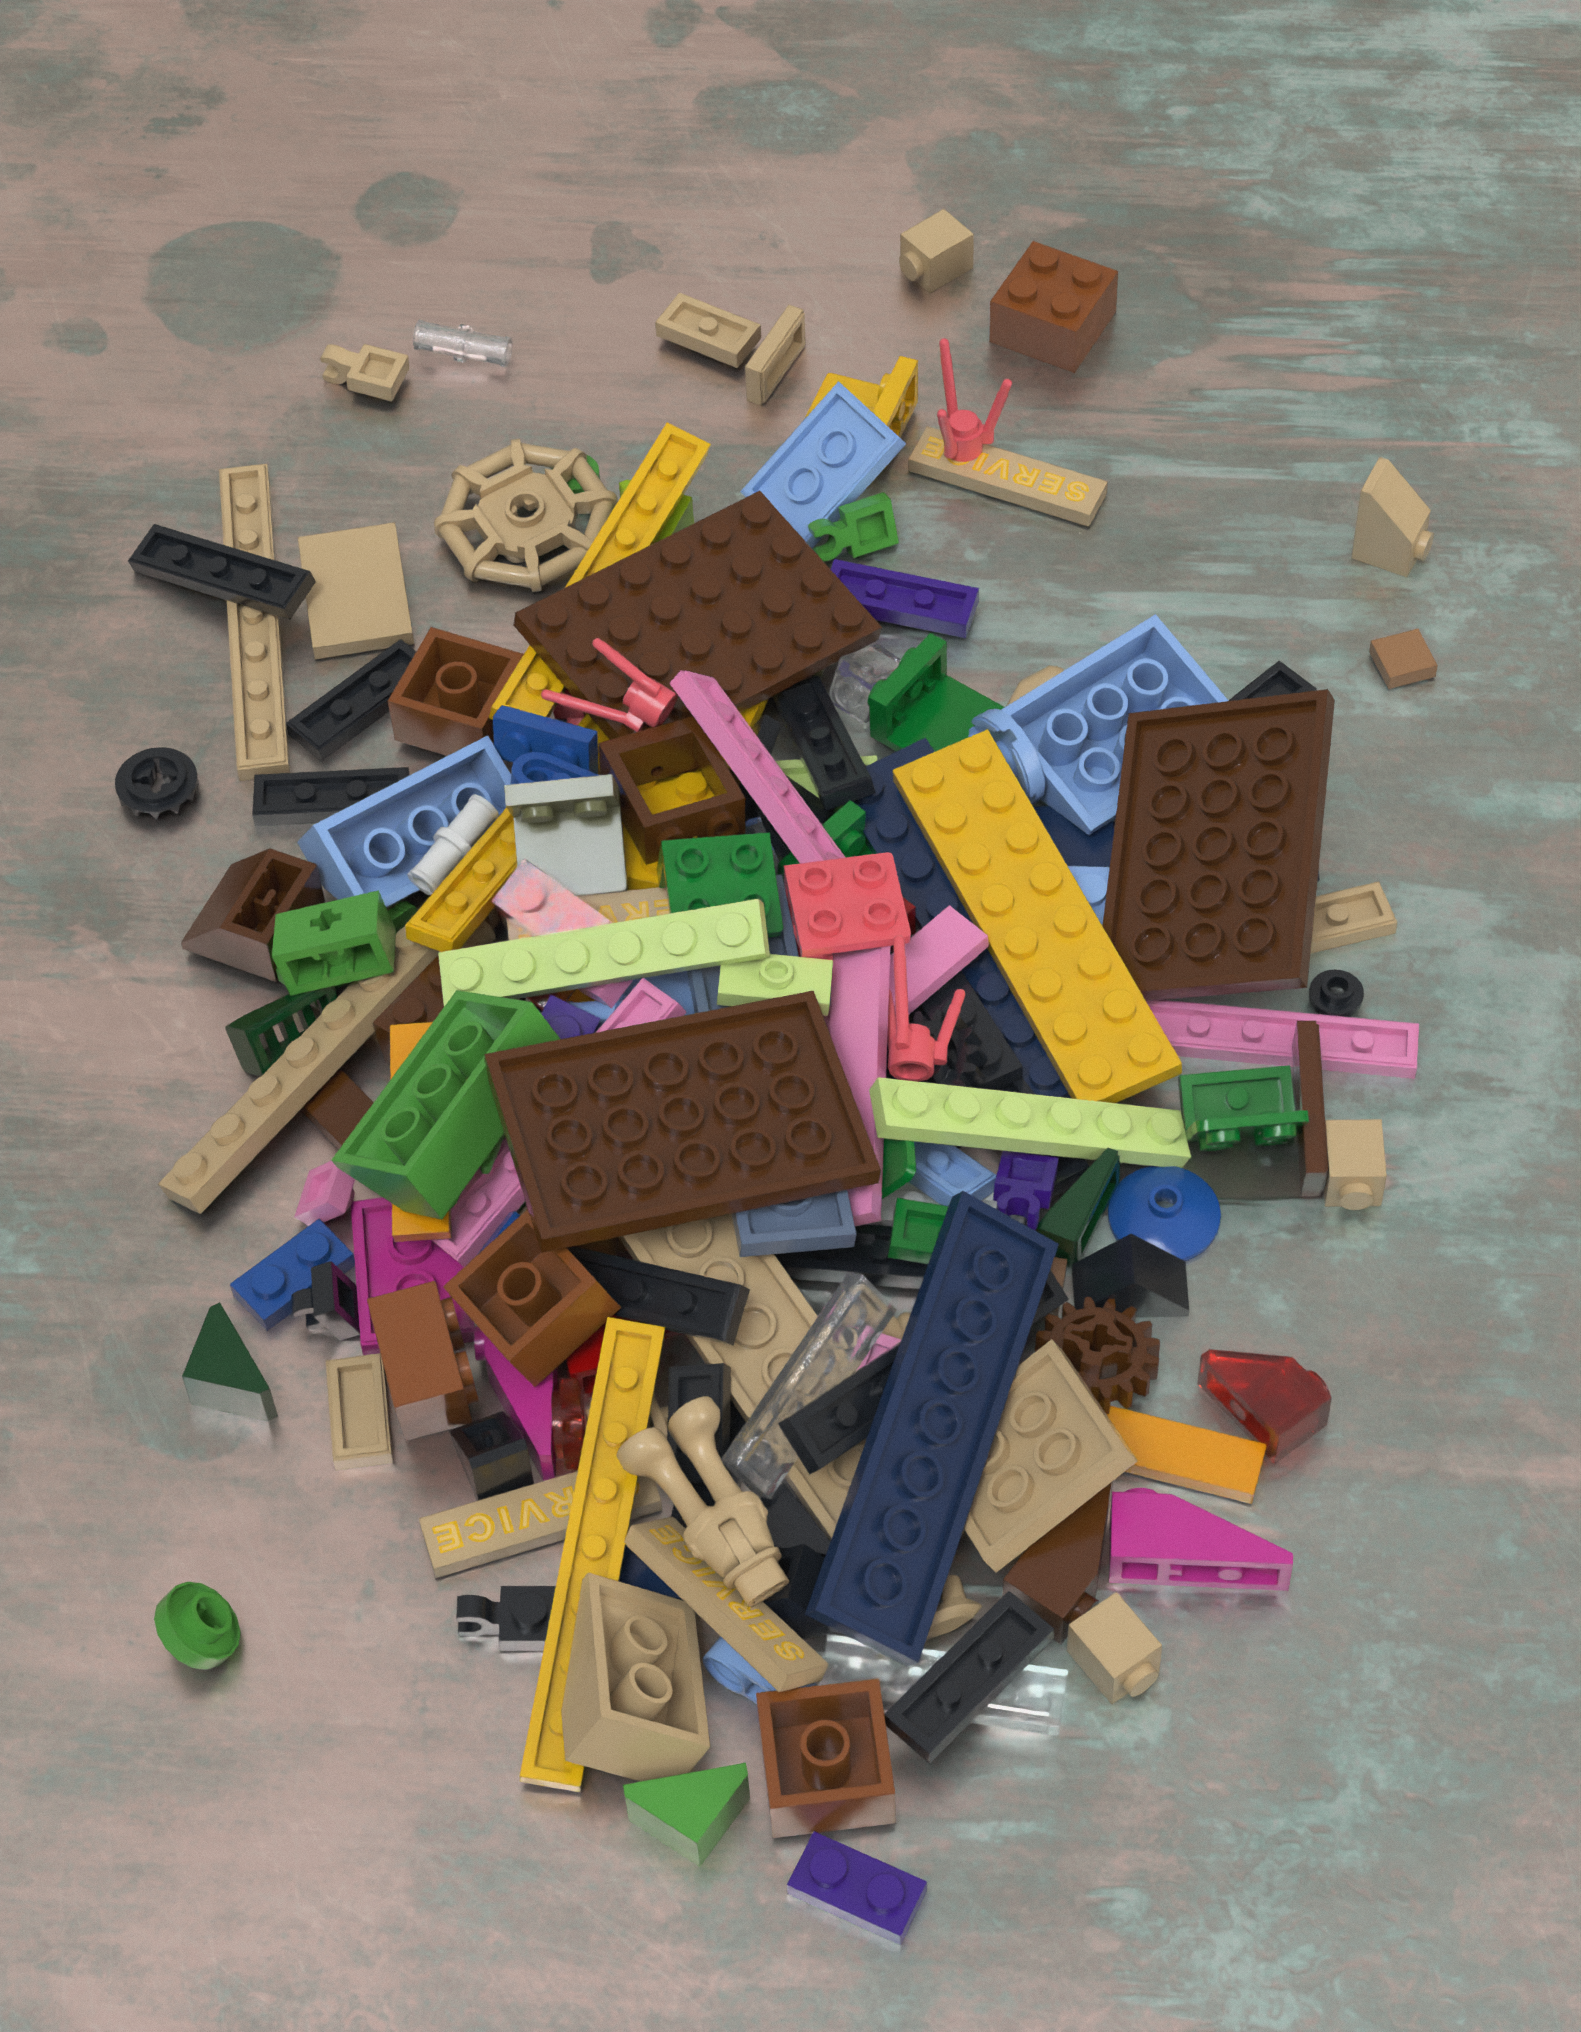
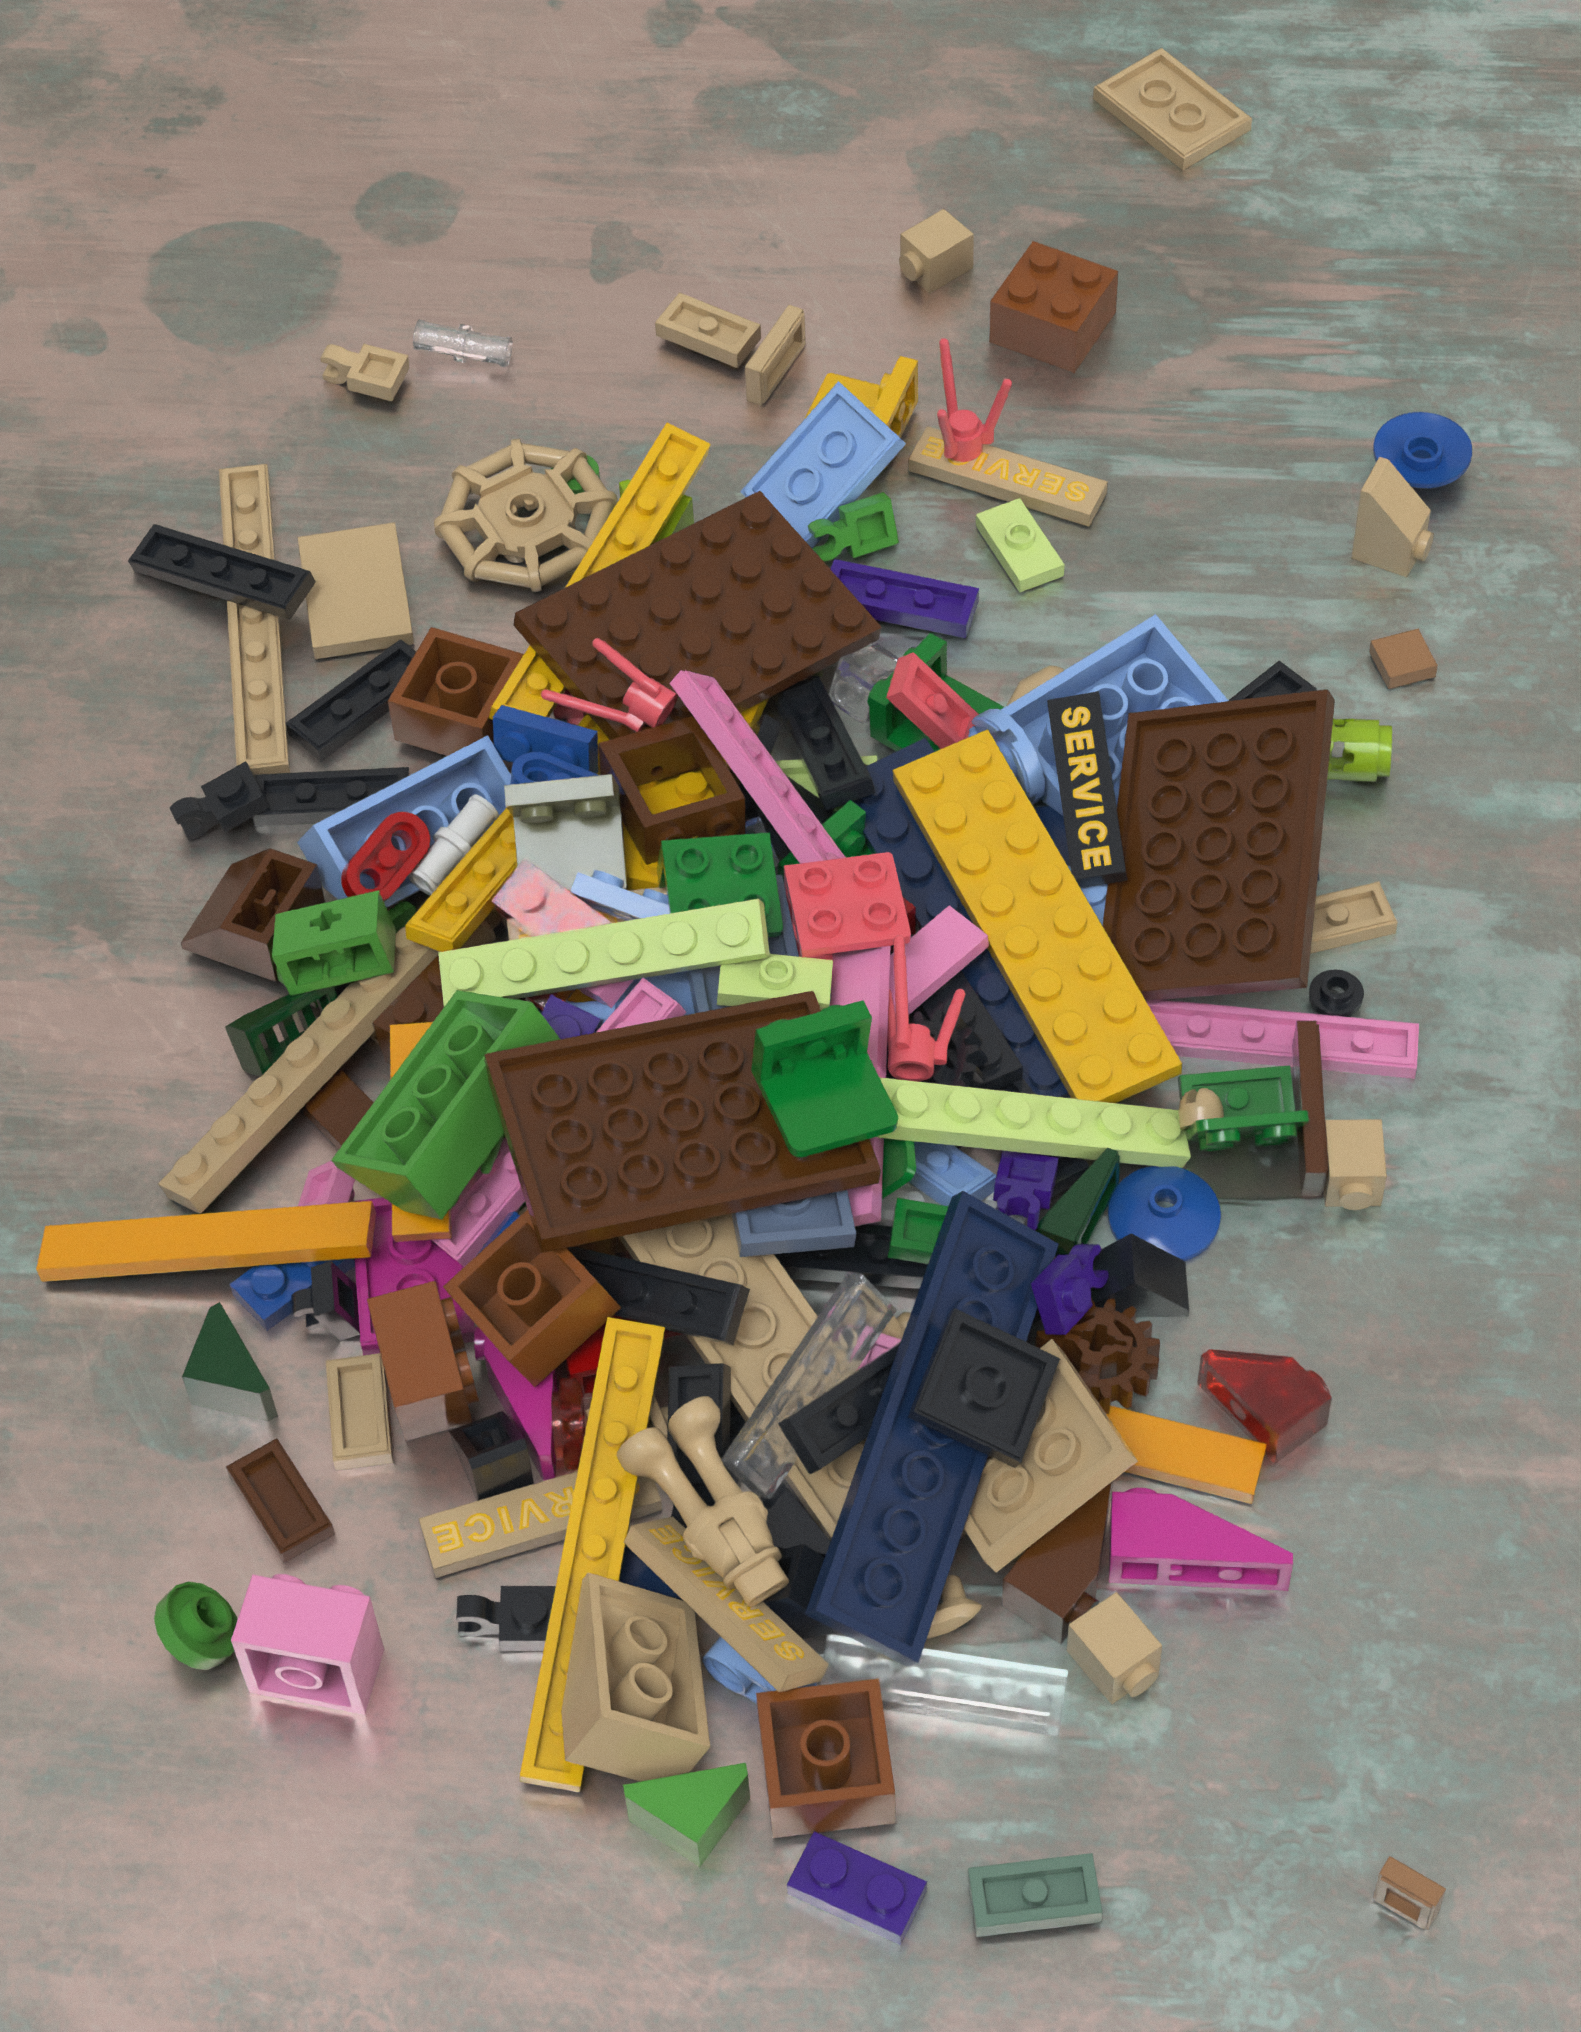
(141, 770): black gear -> none
(207, 1241): none -> light orange tile
(228, 801): none -> black plate
(280, 1500): none -> reddish brown tile
(308, 1643): none -> bright pink brick
(382, 860): none -> red plate
(607, 896): none -> light blue plate
(822, 1079): none -> green bracket
(929, 702): none -> coral plate
(969, 1677): black plate -> none
(984, 1388): none -> black plate
(1019, 545): none -> yellowish green plate
(1034, 1895): none -> sand green plate
(1065, 1288): none -> dark purple plate
(1087, 790): none -> black tile
(1172, 109): none -> tan tile
(1199, 1106): none -> tan hinge
(1365, 750): none -> lime piece
(1408, 1893): none -> medium nougat tile
(1424, 448): none -> blue dish

